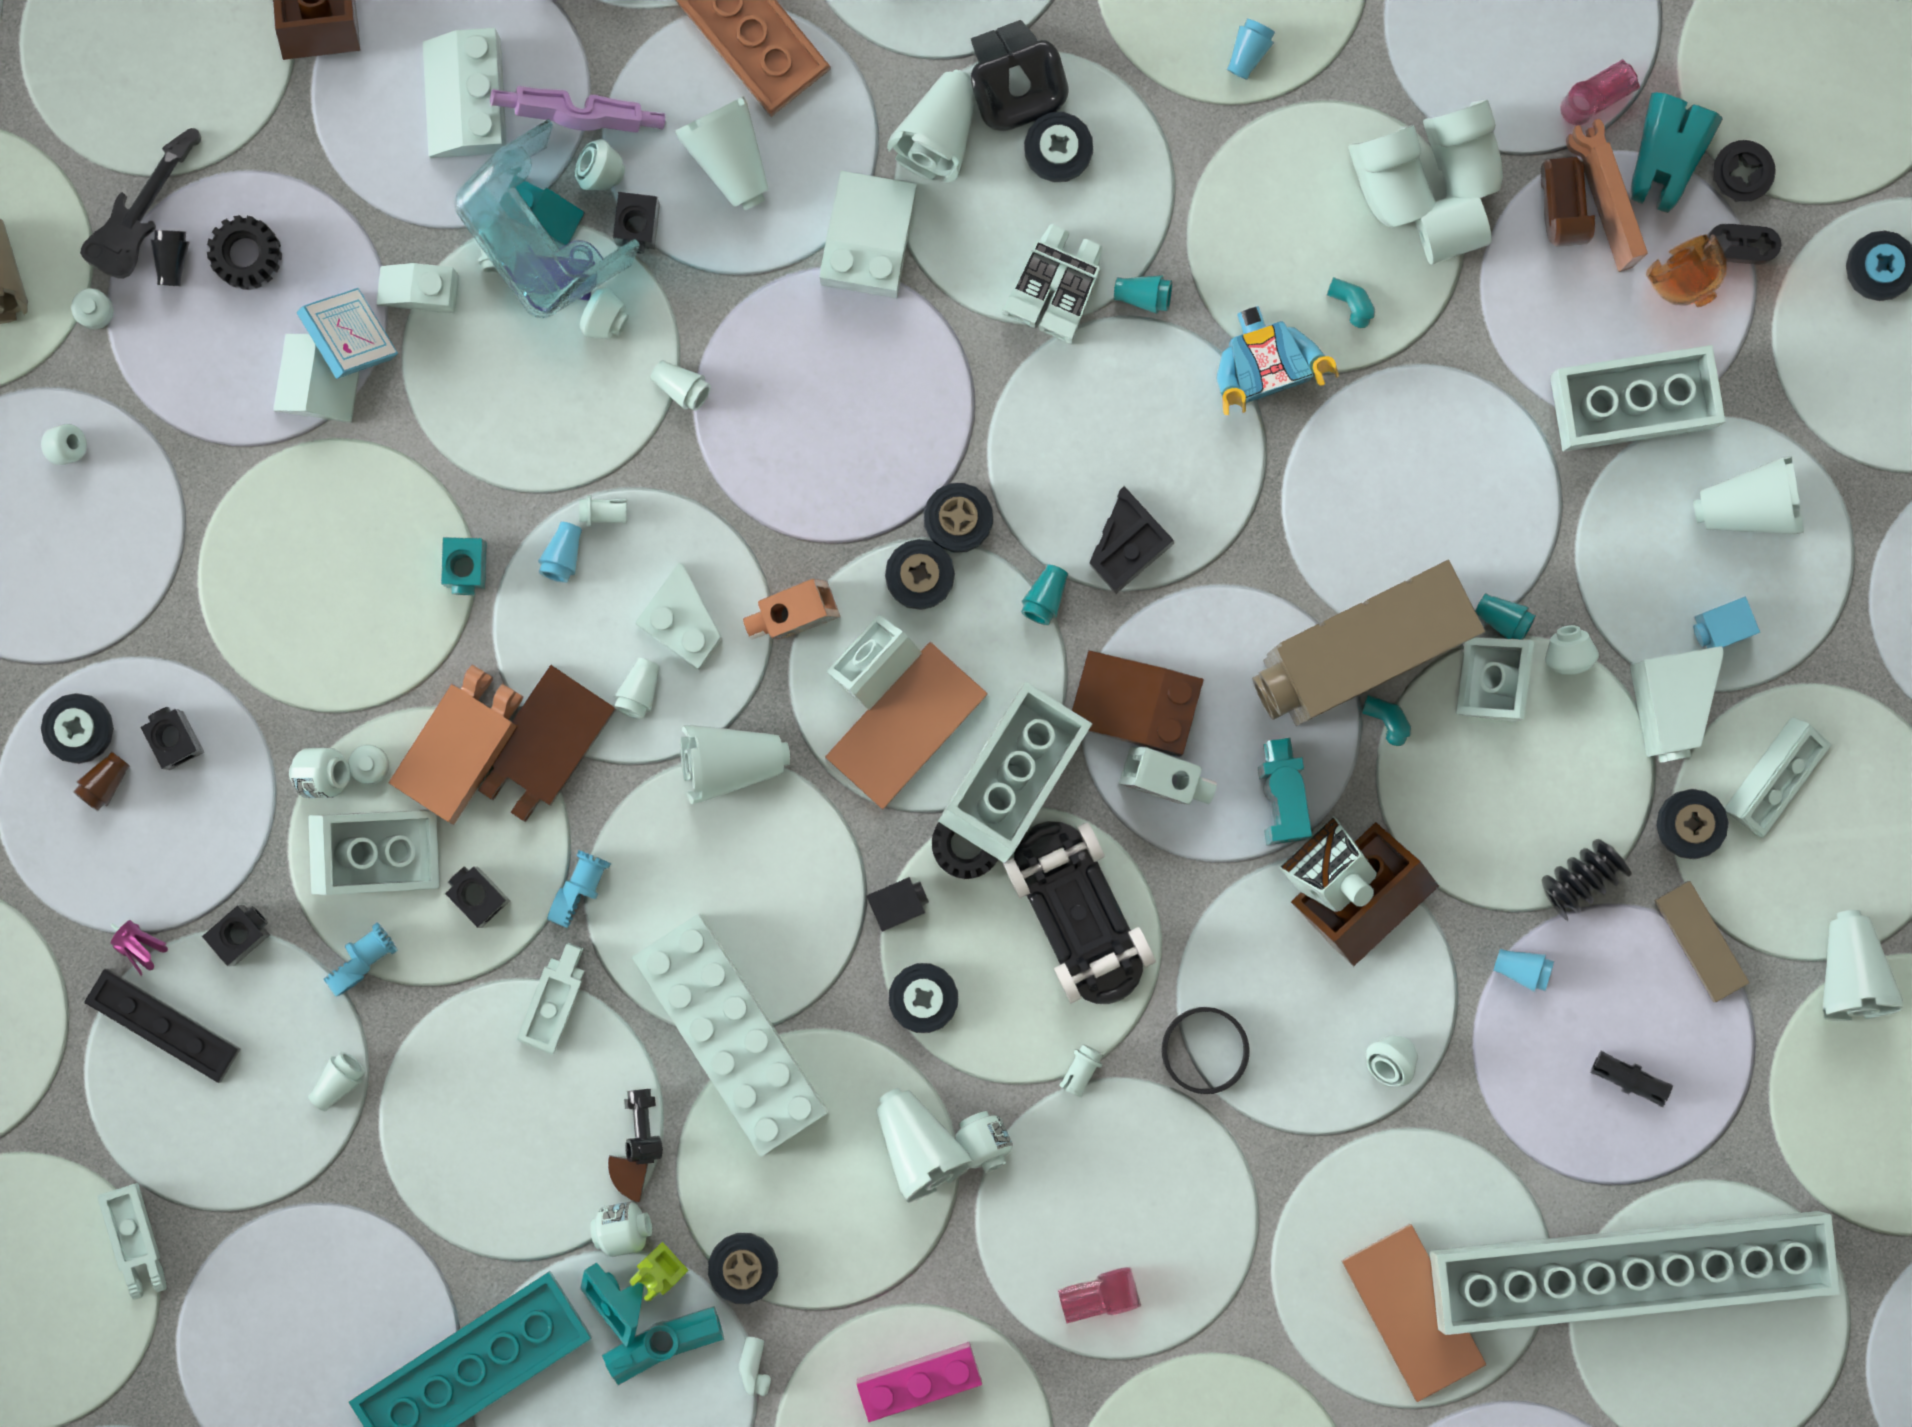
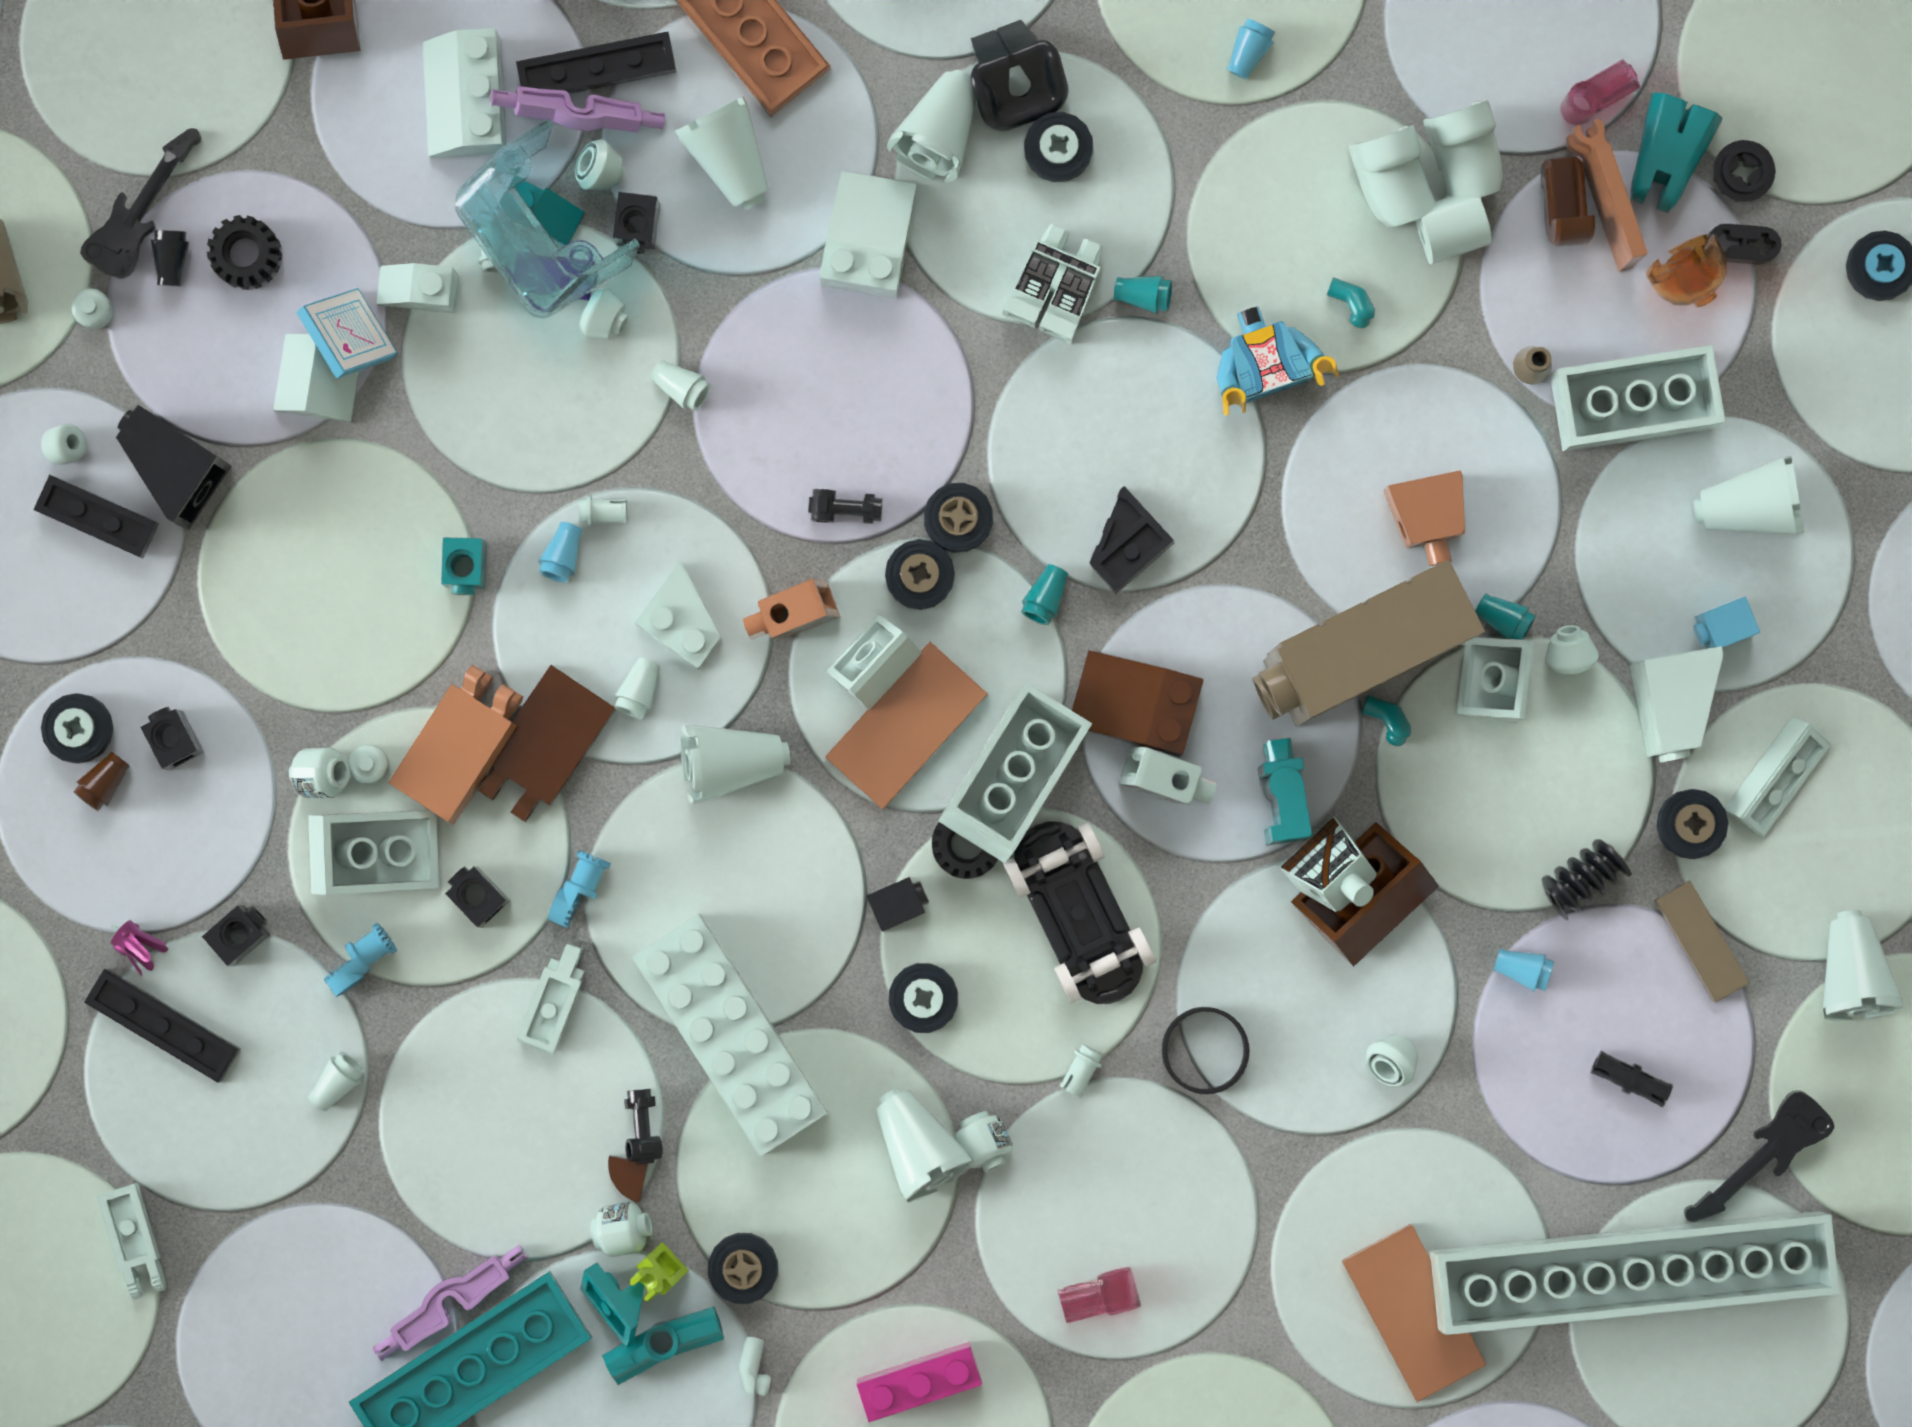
(96, 516): none -> black plate
(171, 465): none -> black slope
(466, 1289): none -> lavender piece
(600, 65): none -> black plate
(825, 506): none -> black bar
(1429, 513): none -> nougat torso
(1525, 368): none -> dark tan cone
(1795, 1126): none -> black piece

